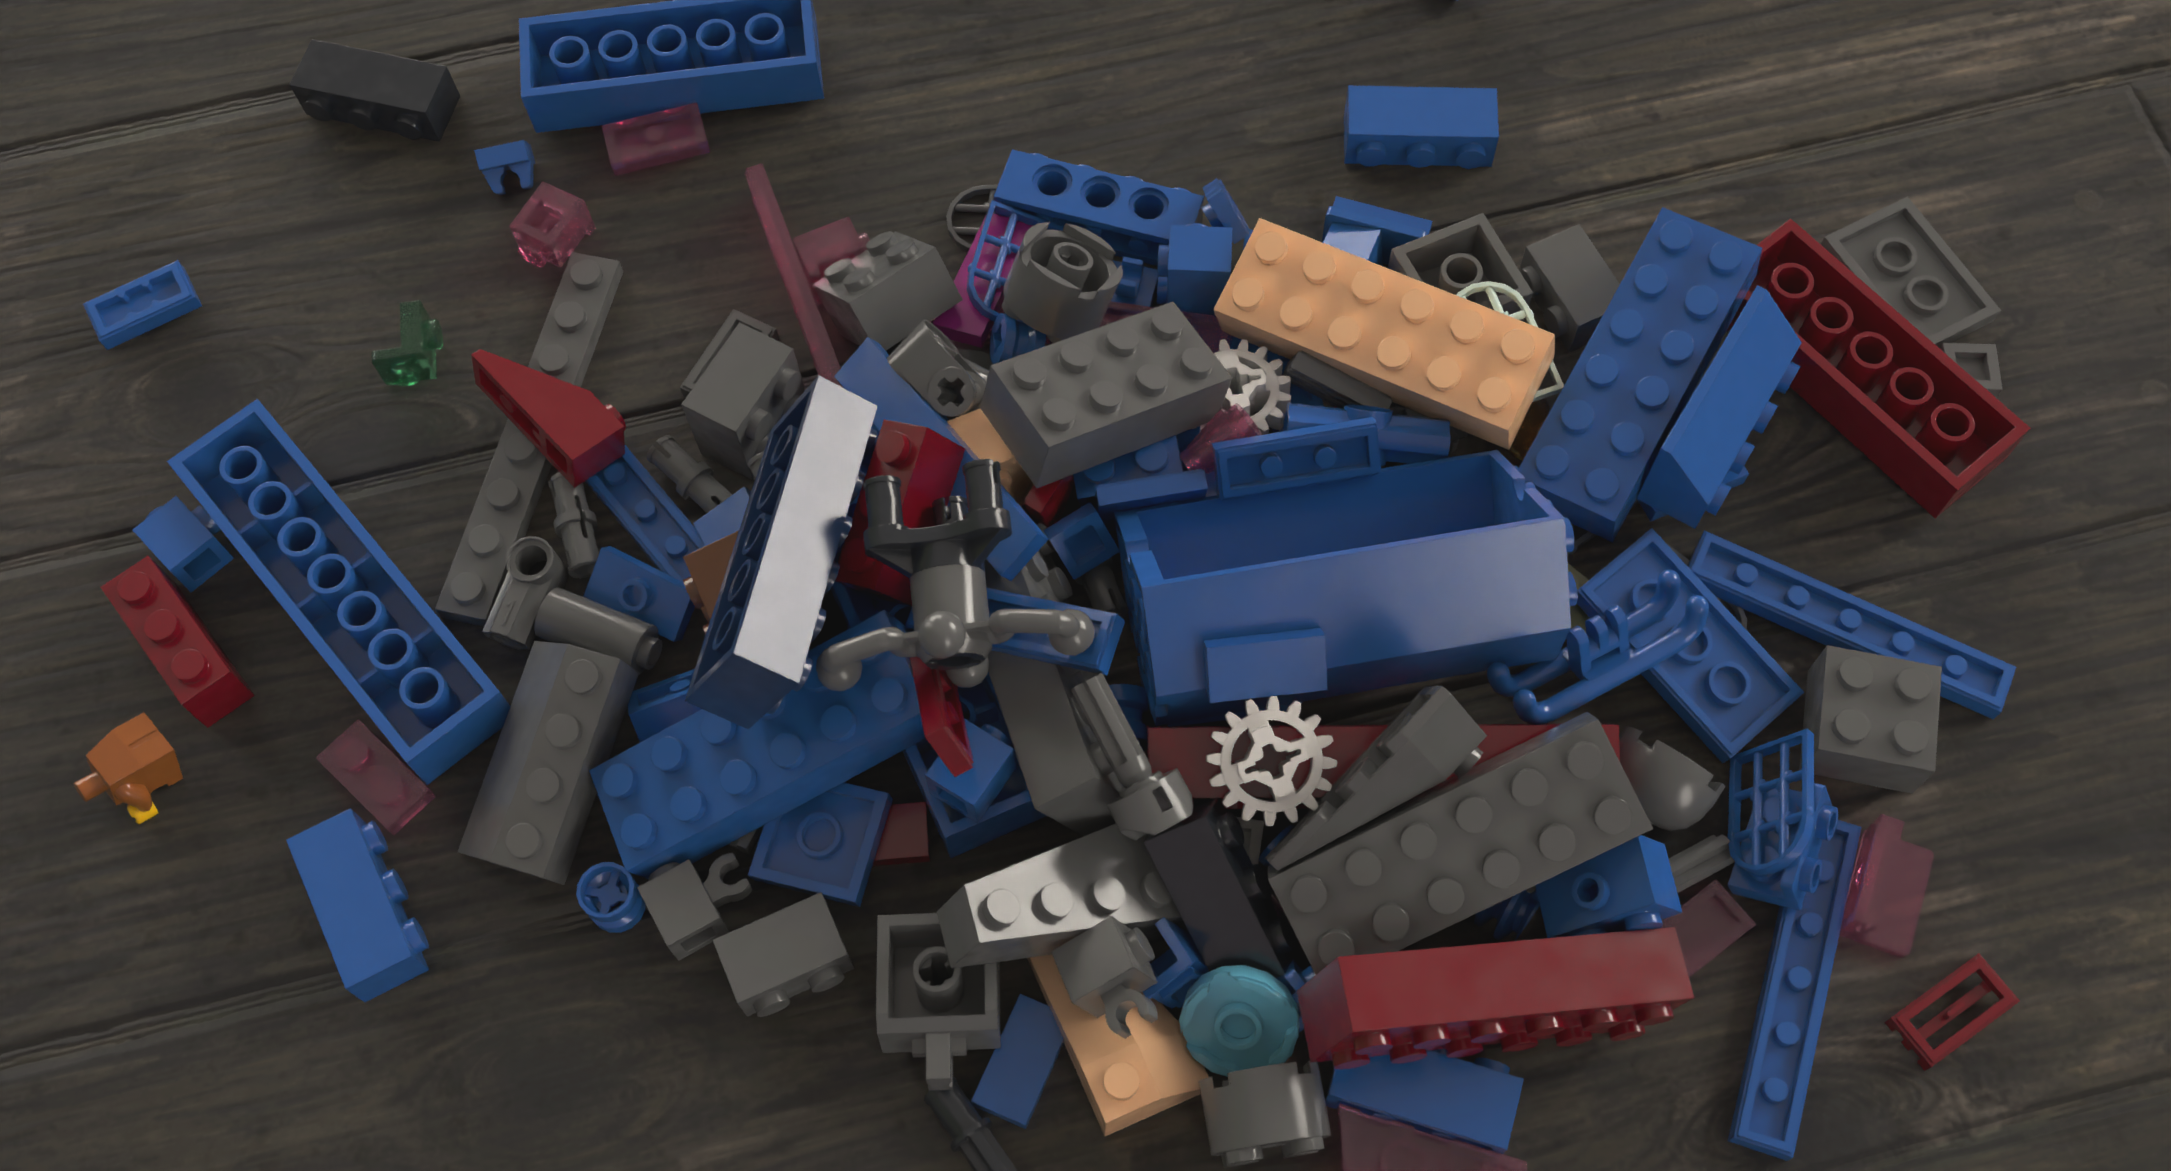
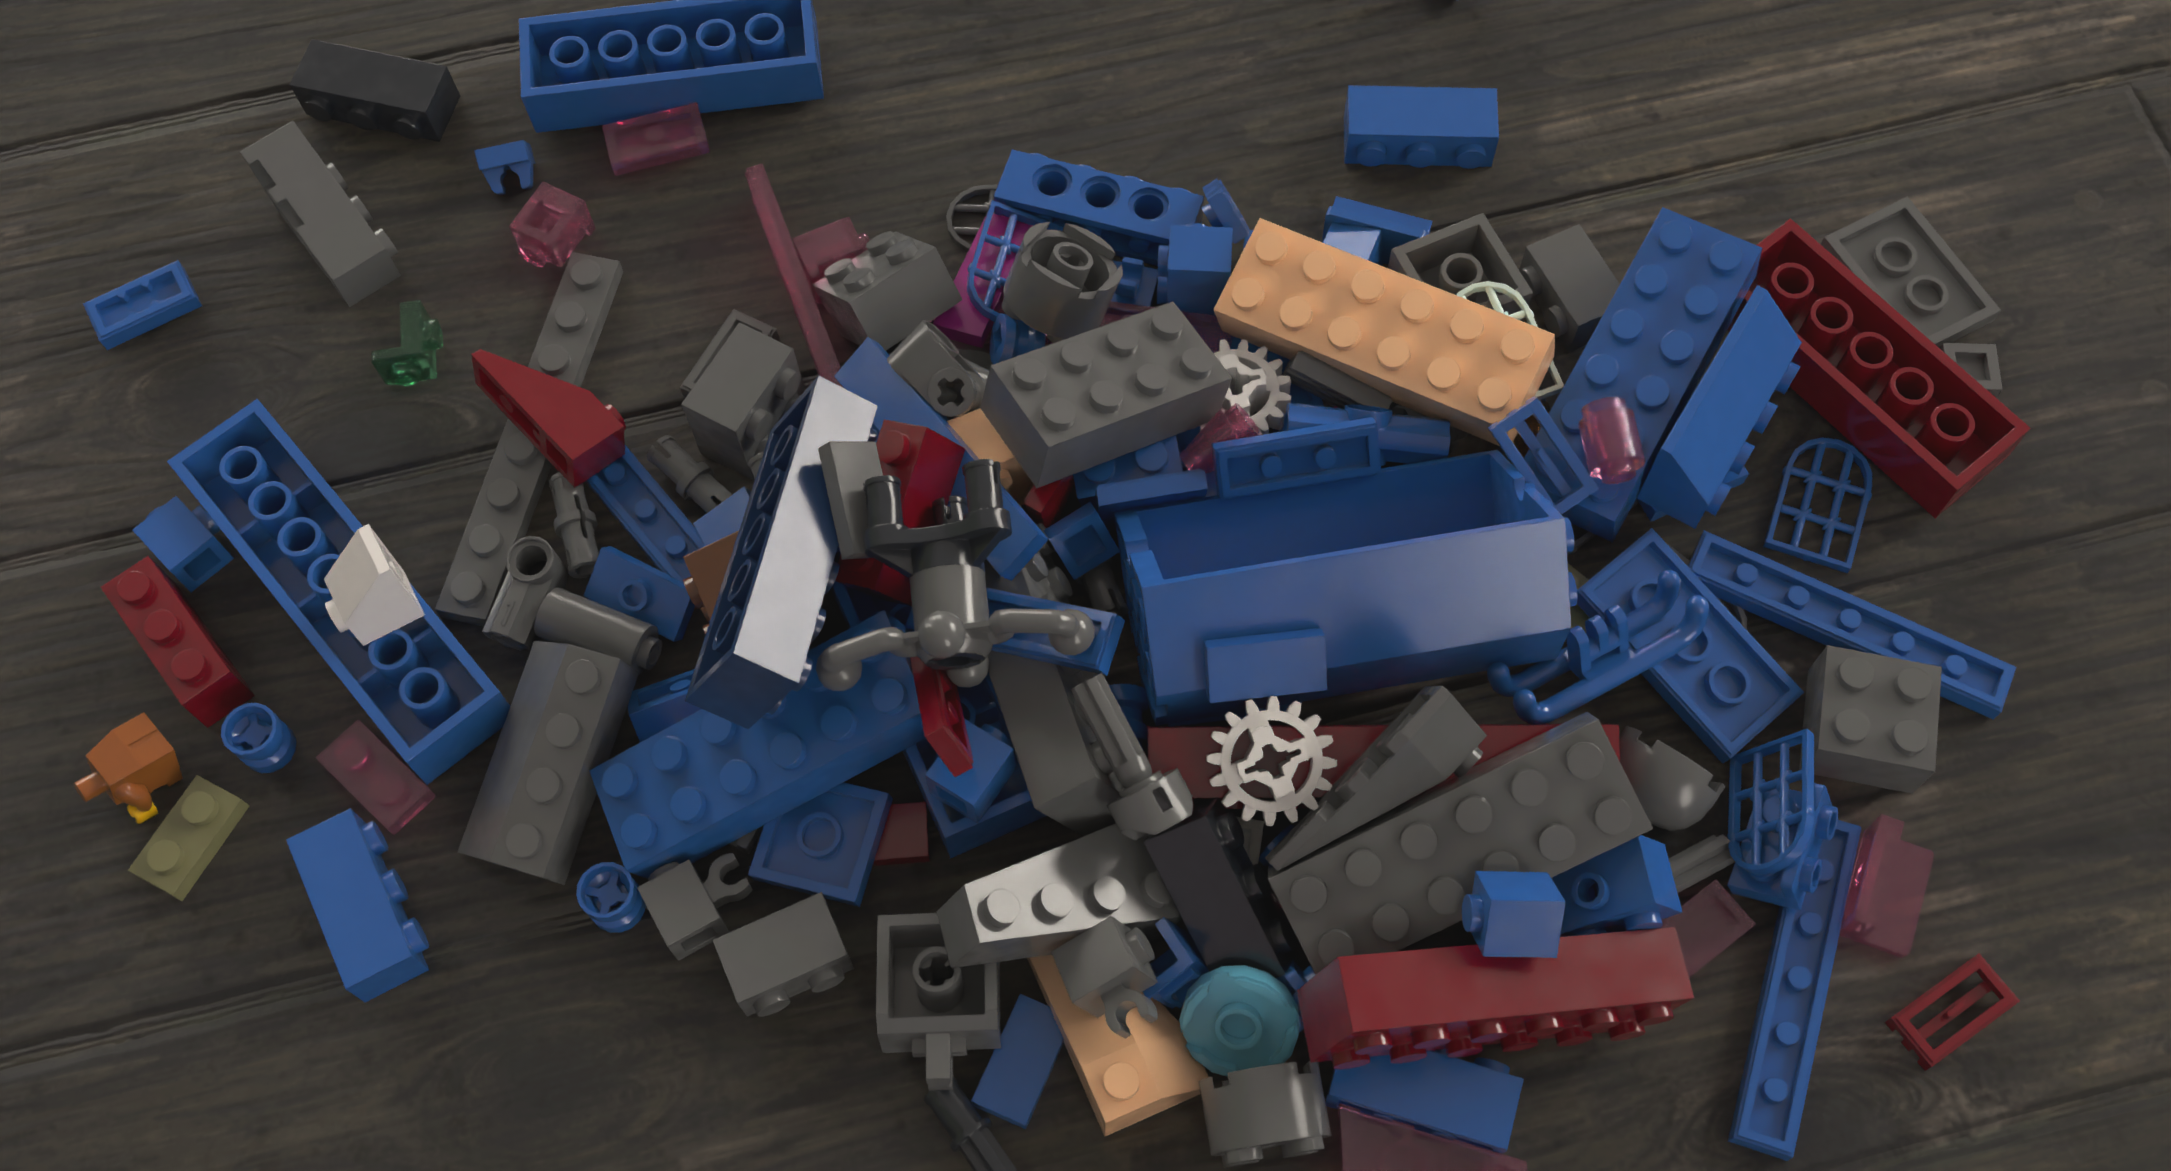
(189, 838): none -> olive plate
(246, 736): none -> blue wheel
(321, 213): none -> dark grey wedge
(369, 589): none -> white slope
(845, 470): none -> dark grey tile
(1514, 914): none -> blue brick
(1516, 419): none -> blue tile
(1611, 440): none -> clear pink brick
(1804, 513): none -> blue window

